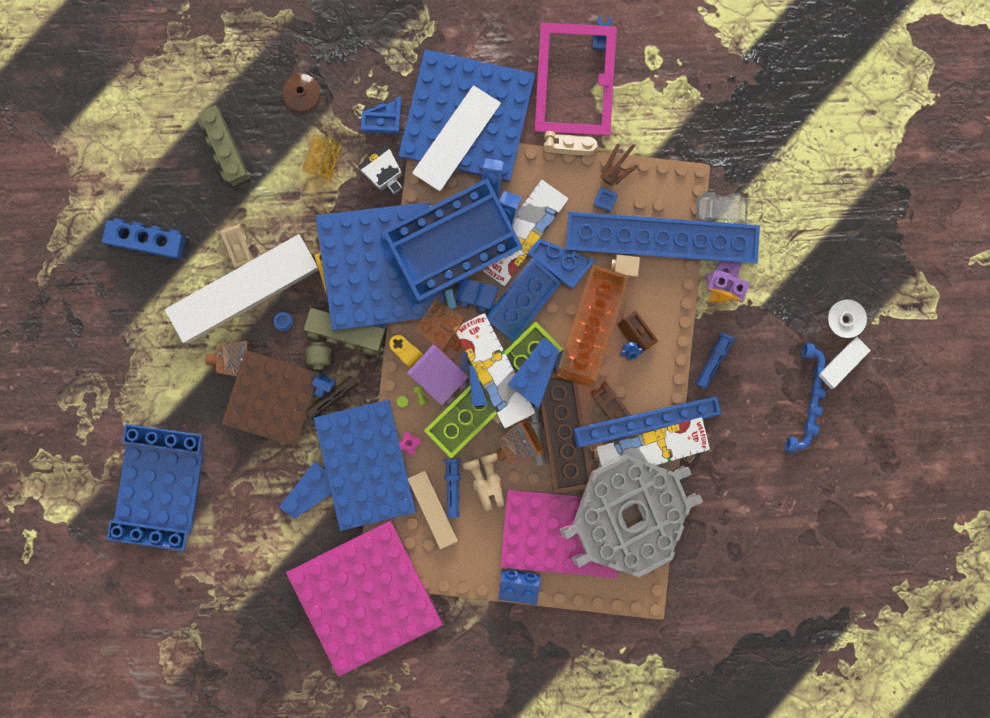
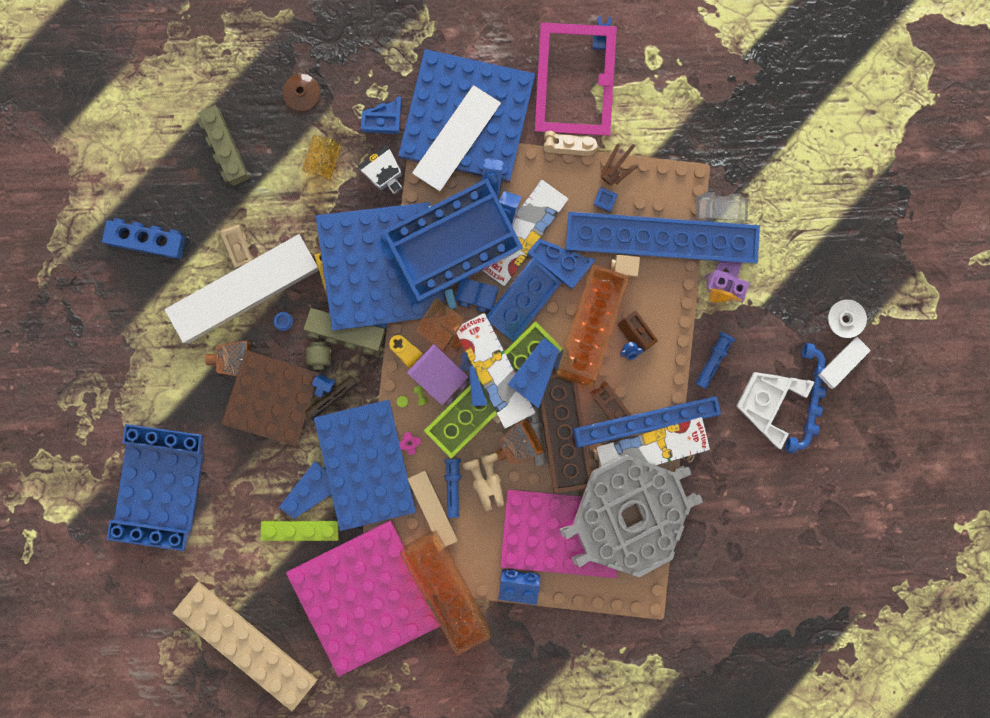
(245, 646): none -> tan plate
(299, 531): none -> lime plate
(446, 592): none -> clear orange brick
(763, 398): none -> white wing

